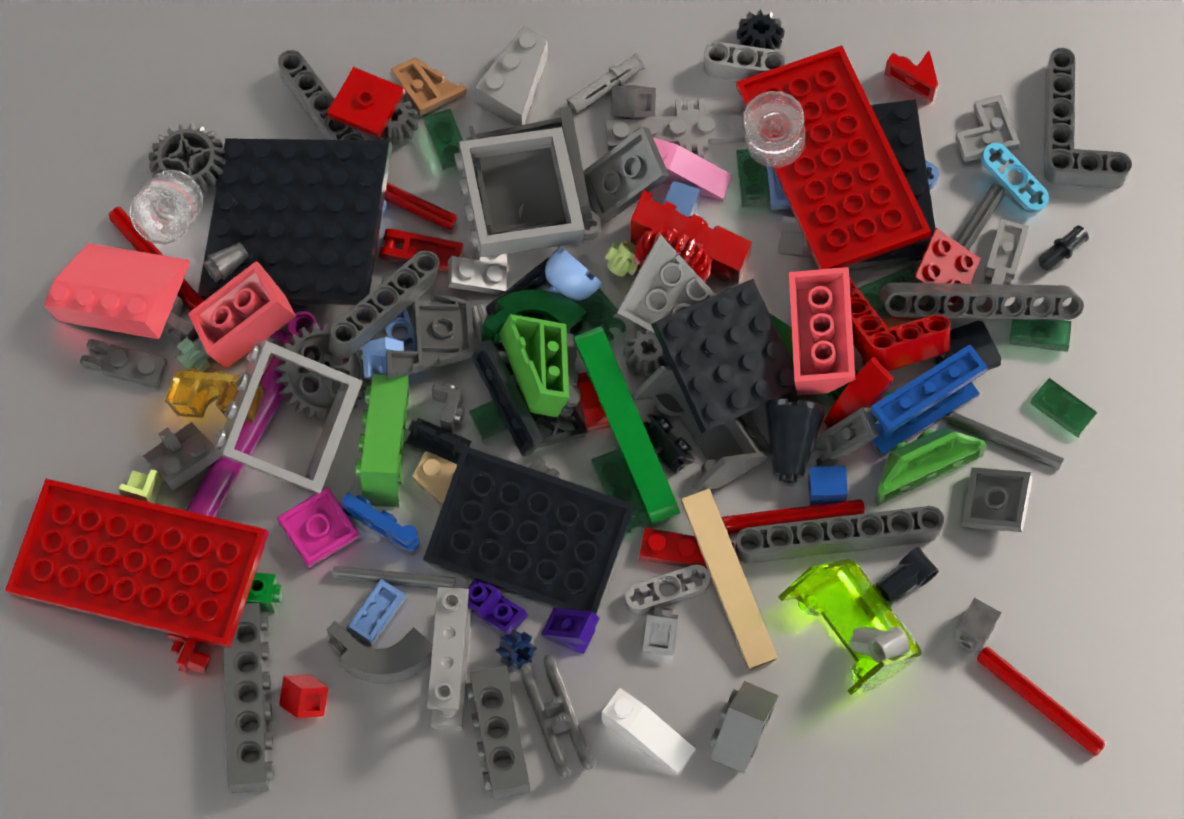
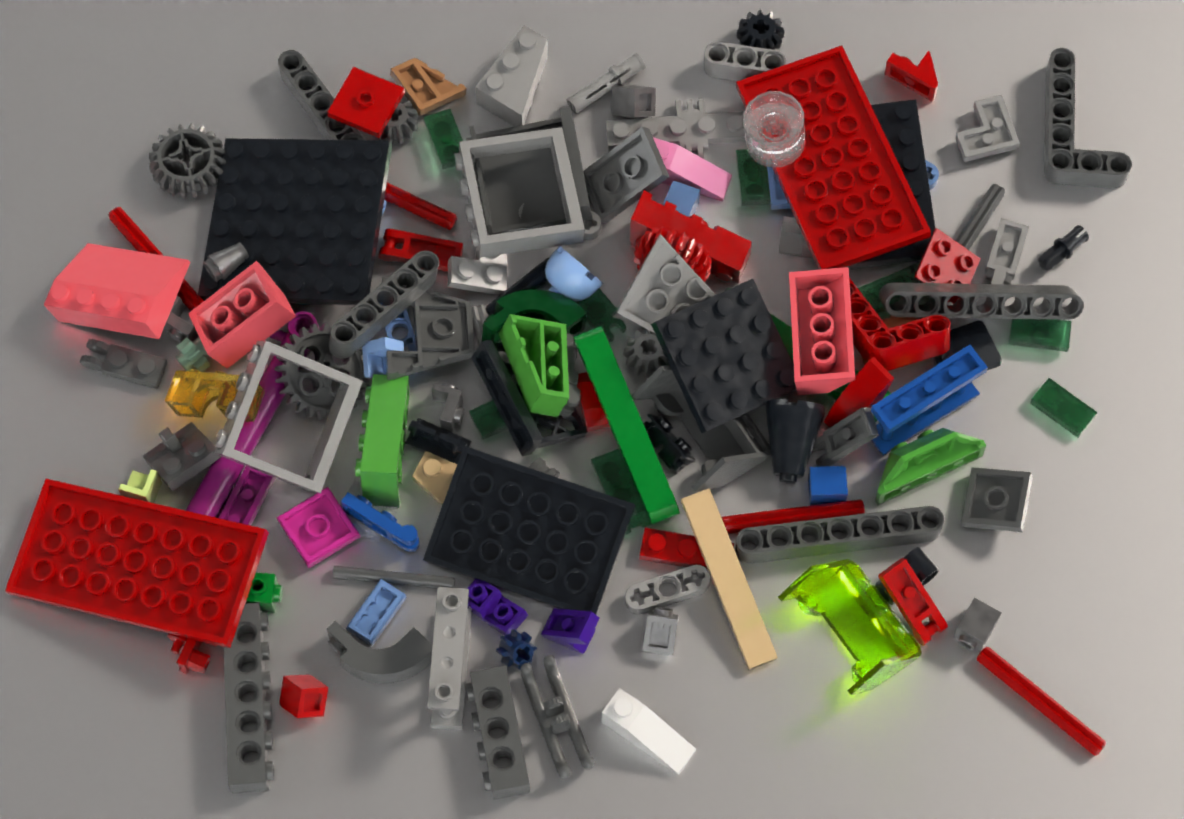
(158, 217): clear wheel -> none
(247, 496): none -> magenta plate
(621, 258): yellowish green gear -> none
(742, 726): brick -> none
(879, 643): light grey piece -> none
(912, 600): none -> red plate
(1006, 440): dark grey bar -> none
(1027, 177): medium azure beam -> none

